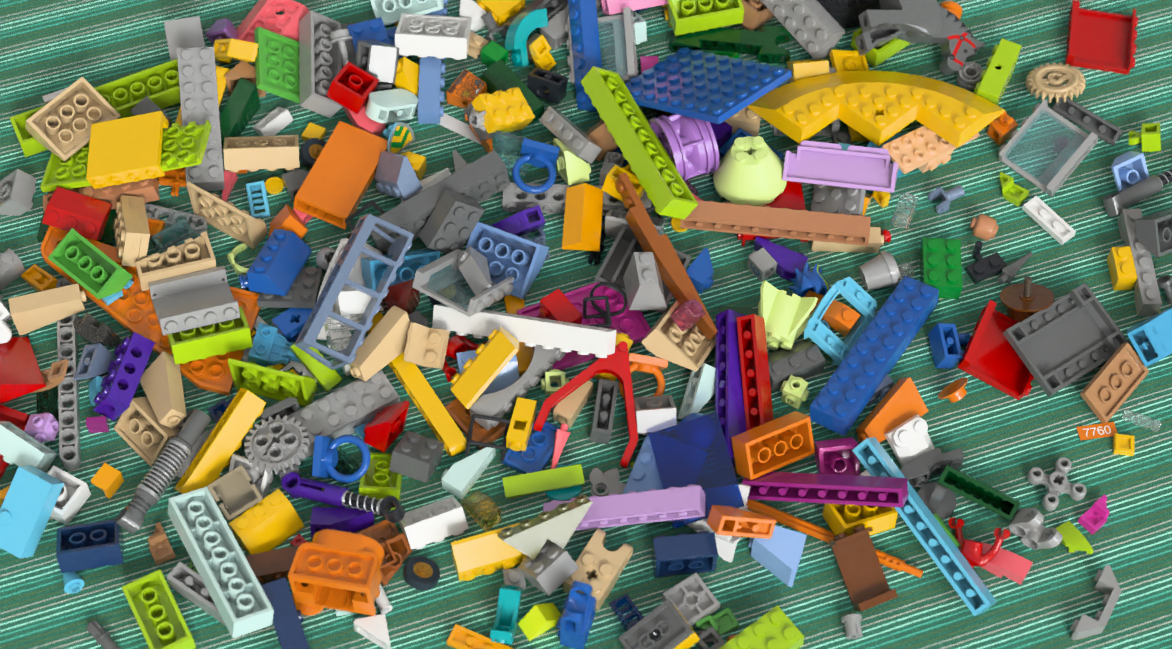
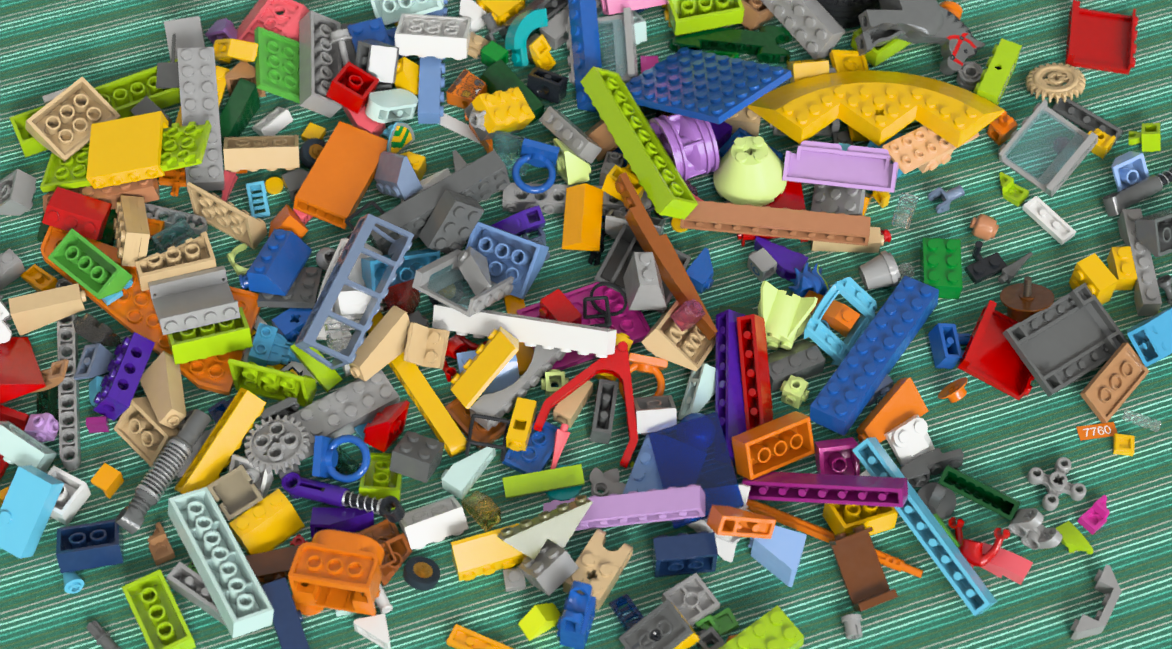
(168, 71): none -> dark grey piece
(507, 614): teal arch -> none
(1096, 276): none -> yellow brick
(1104, 143): none -> yellow brick

